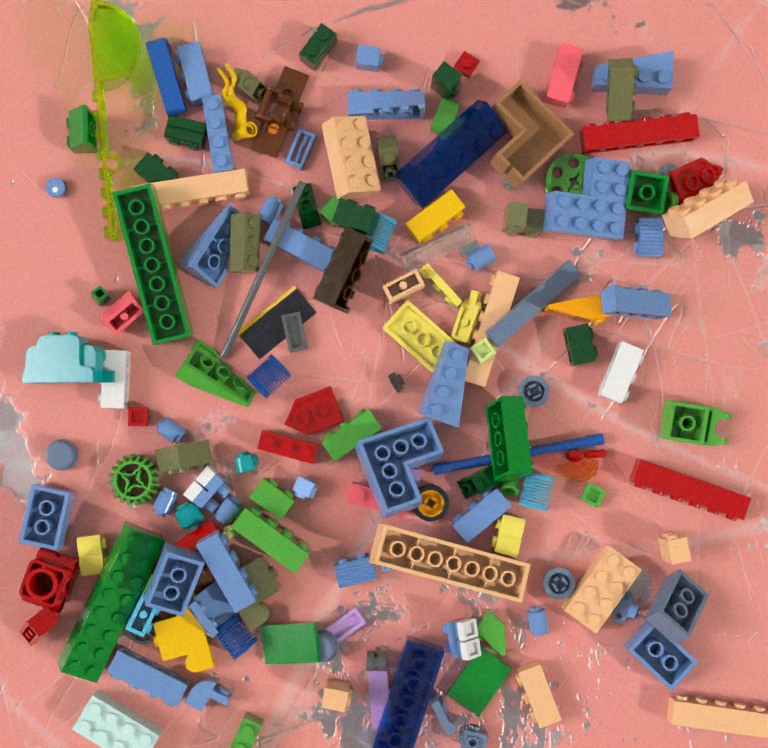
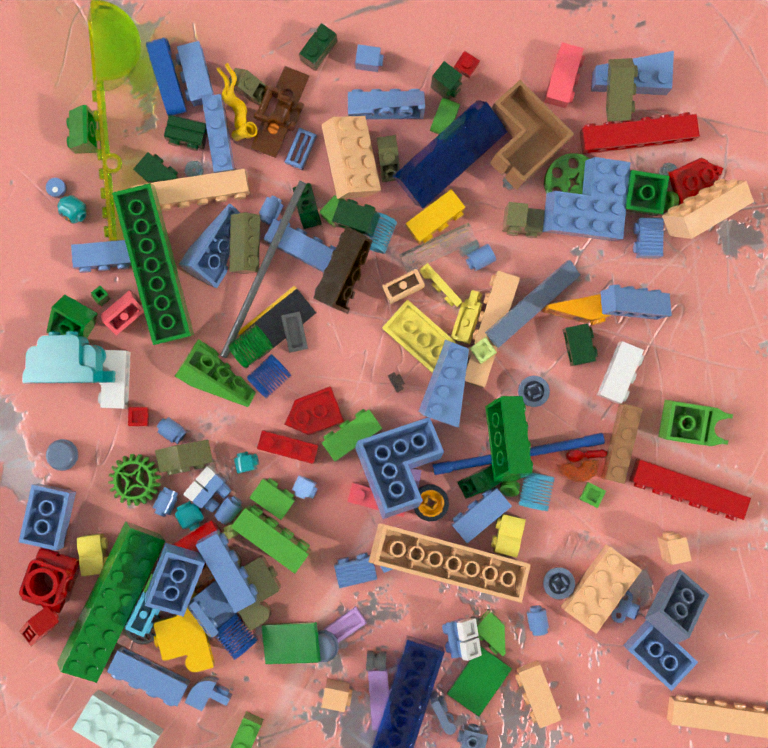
(71, 316): none -> green slope
(72, 209): none -> teal head
(100, 256): none -> medium blue brick
(193, 165): none -> clear light blue plate
(257, 333): none -> green piece
(621, 443): none -> medium nougat brick

